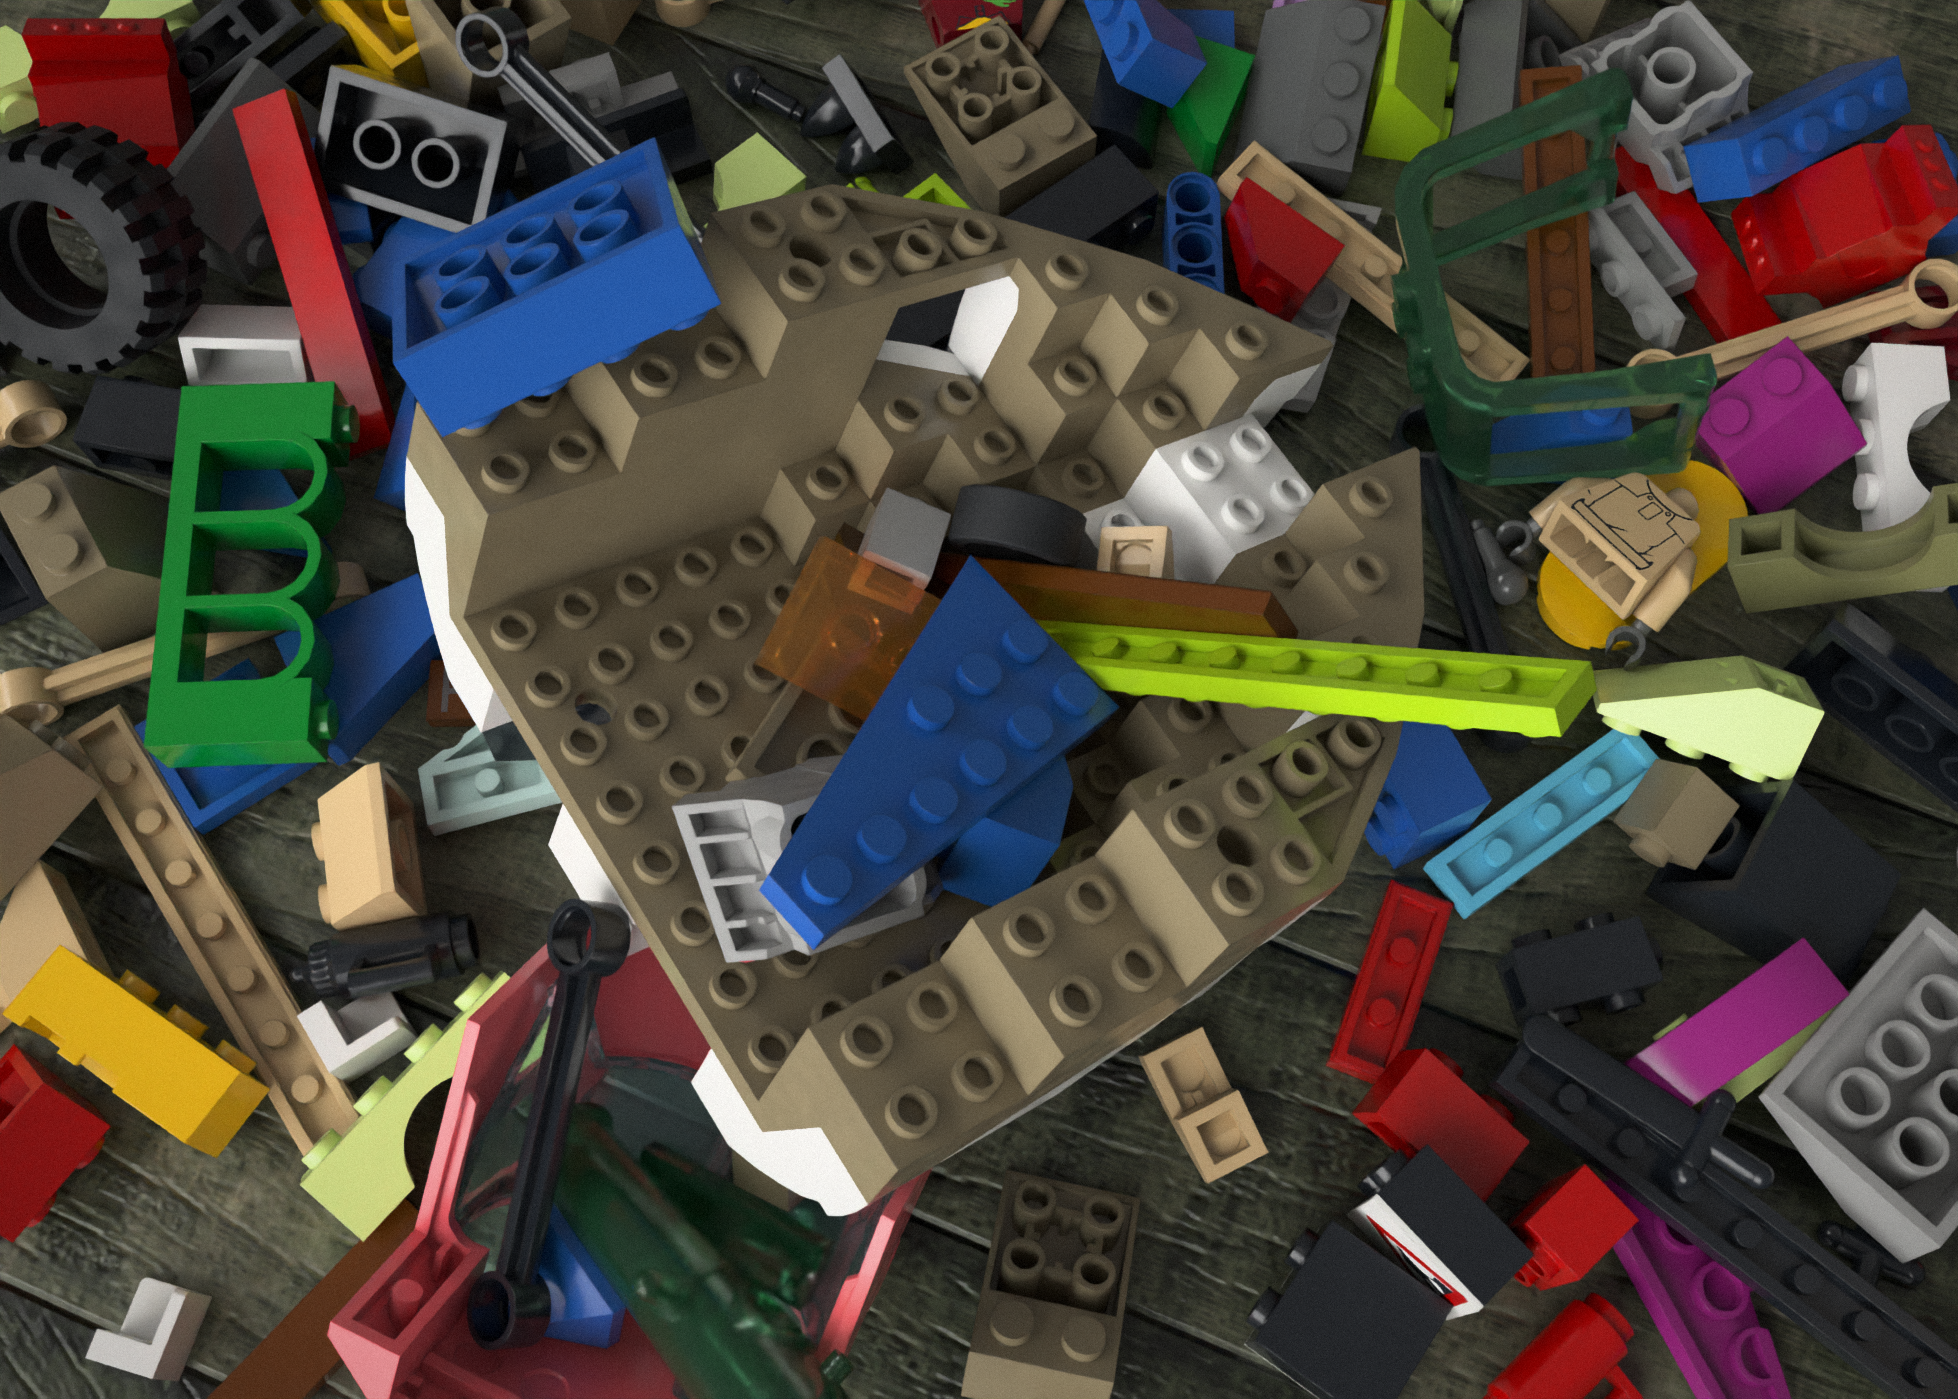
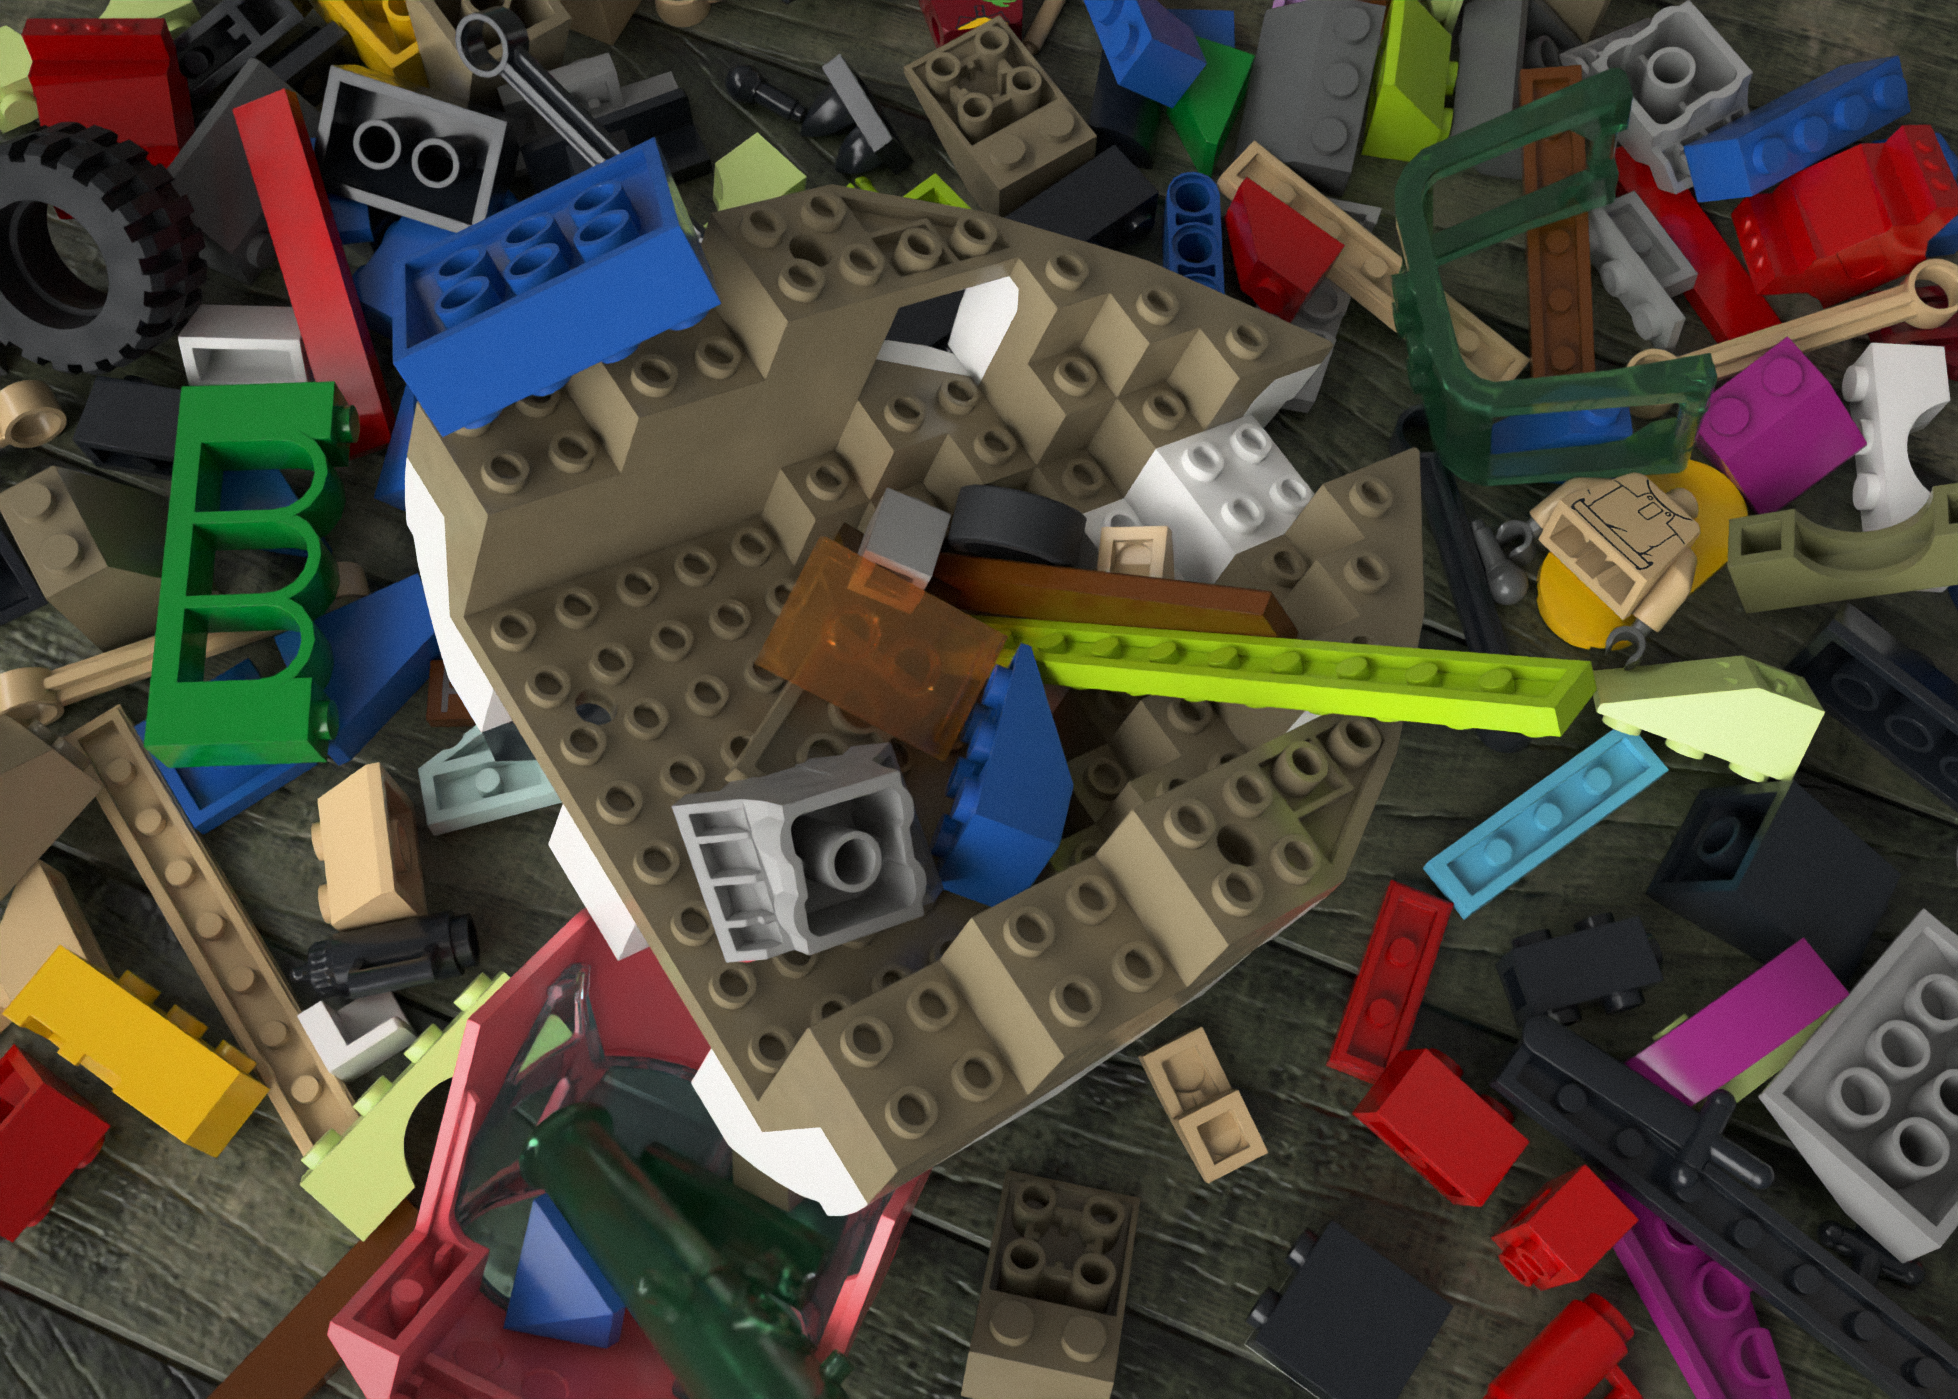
(155, 1331): white panel -> none
(548, 1126): black piece -> none
(950, 740): blue wing -> none
(1426, 796): blue slope -> none
(1438, 1230): black piece -> none
(1675, 815): dark tan brick -> none

